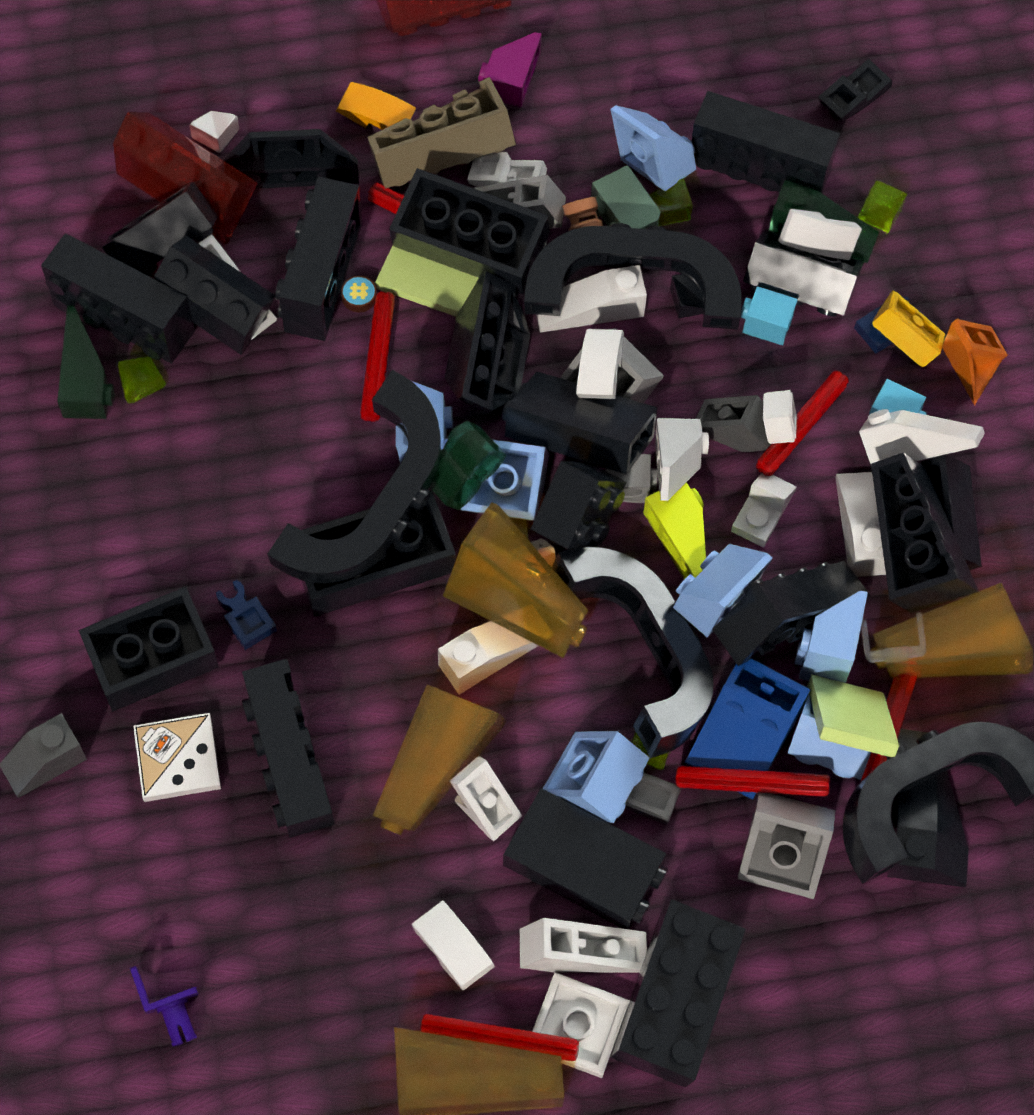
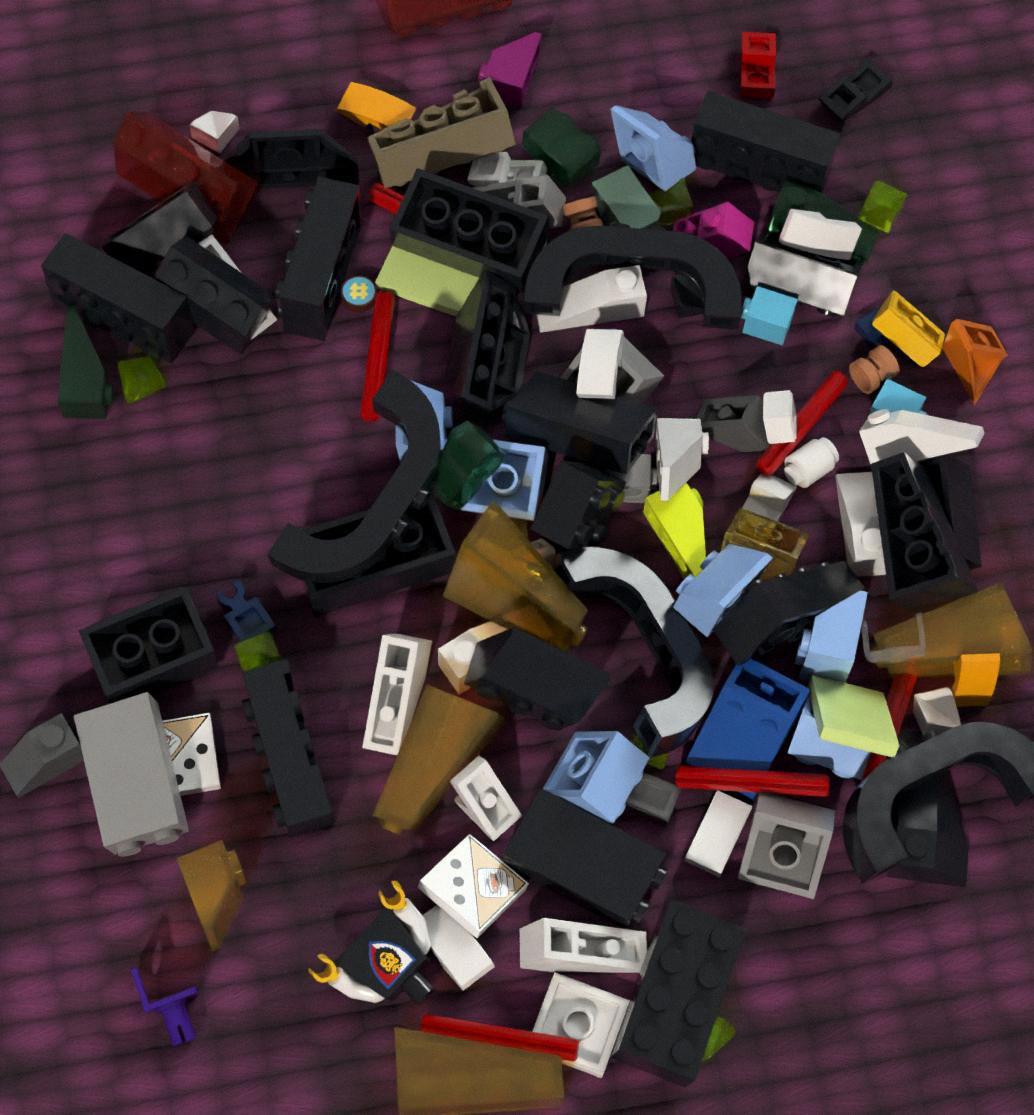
(131, 775): none -> light grey brick
(214, 886): none -> clear yellow slope
(257, 651): none -> clear neon green slope
(384, 956): none -> torso
(395, 691): none -> white slope
(473, 885): none -> tile
(534, 678): none -> black slope
(561, 146): none -> clear green brick
(718, 833): none -> white tile
(720, 226): none -> dark pink slope
(720, 1035): none -> clear neon green slope
(757, 65): none -> red slope
(768, 536): none -> clear yellow slope
(811, 462): none -> white brick
(874, 369): none -> nougat wheel
(936, 710): none -> white slope
(975, 679): none -> light orange slope

